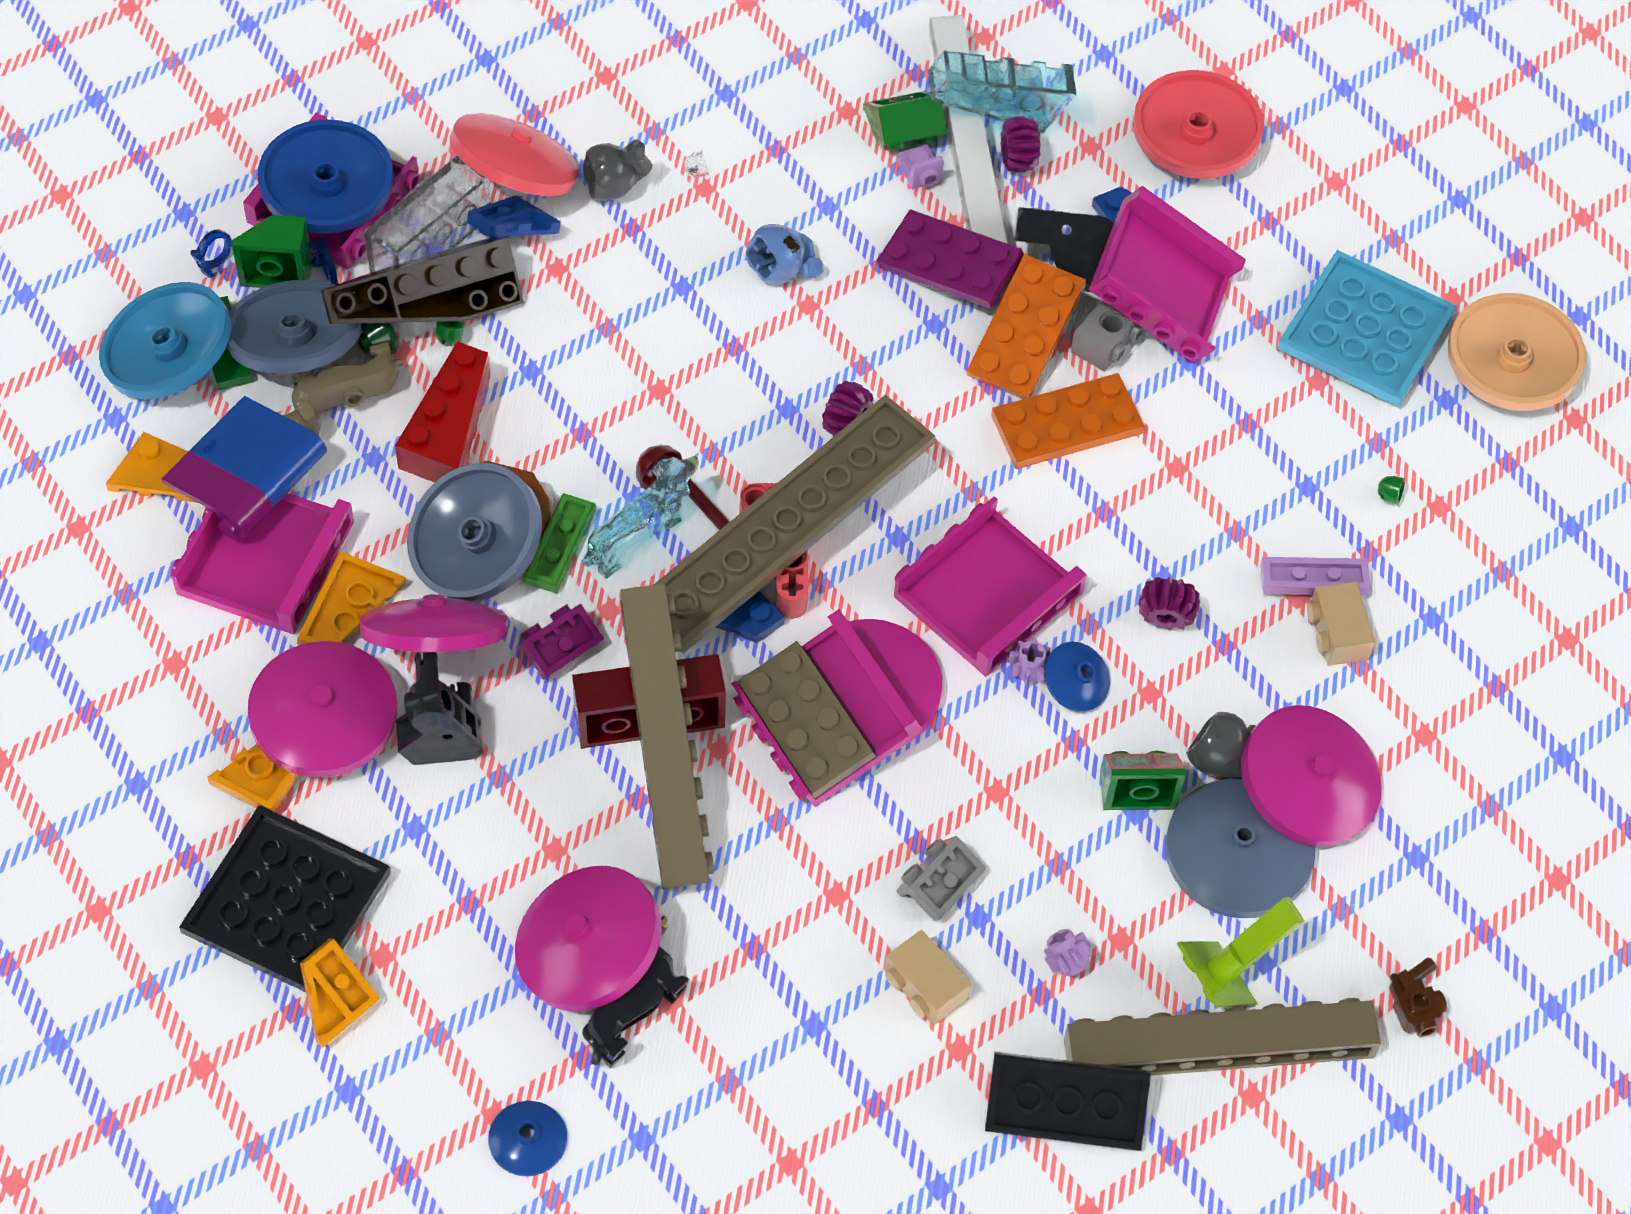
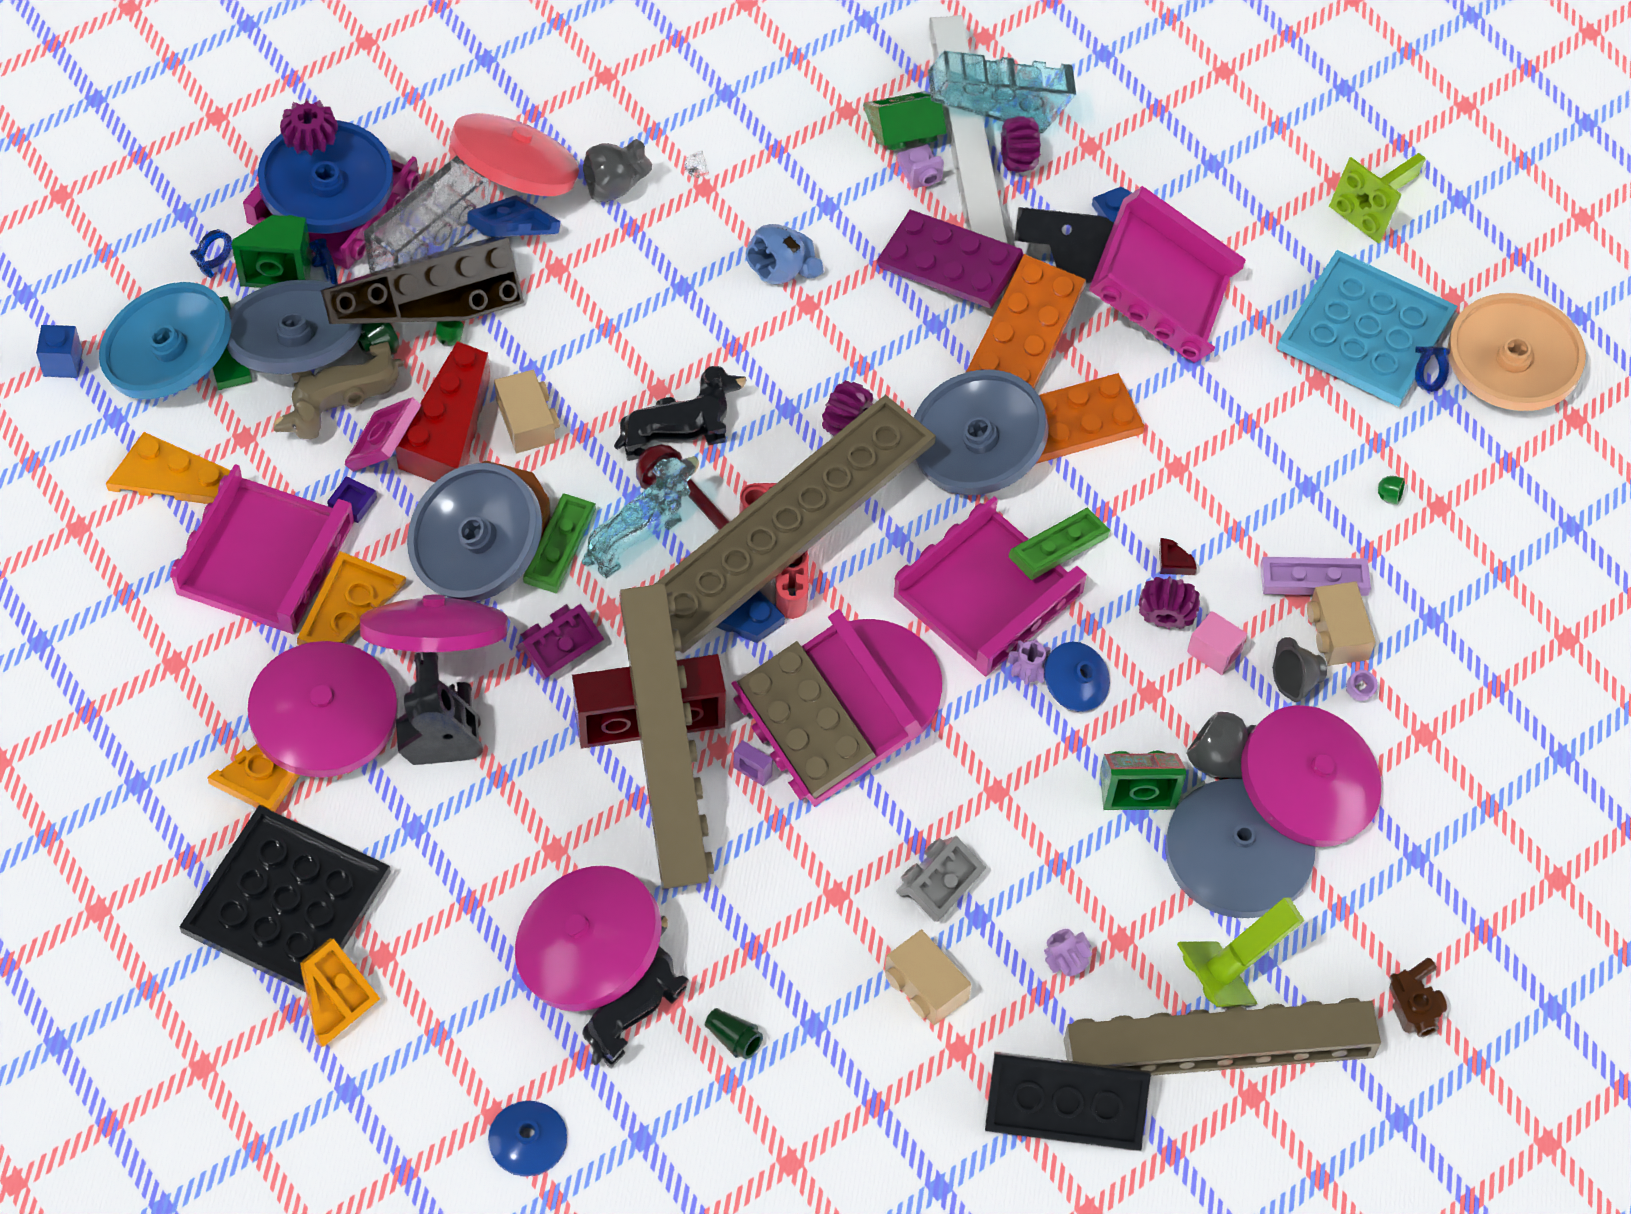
(59, 351): none -> blue brick
(246, 465): blue door -> none
(308, 126): none -> magenta gear
(357, 494): none -> dark purple tile
(382, 434): none -> dark pink plate
(525, 411): none -> tan brick
(682, 419): none -> black animal
(735, 1034): none -> dark green cone
(752, 763): none -> medium lavender tile
(985, 430): none -> sand blue dish
(1059, 543): none -> bright green tile
(1104, 336): light grey brick -> none
(1175, 559): none -> dark red tile
(1198, 124): coral dish -> none
(1217, 642): none -> bright pink panel
(1297, 669): none -> dark grey piece
(1364, 694): none -> lavender hinge
(1371, 200): none -> lime piece
(1440, 354): none -> clear blue piece

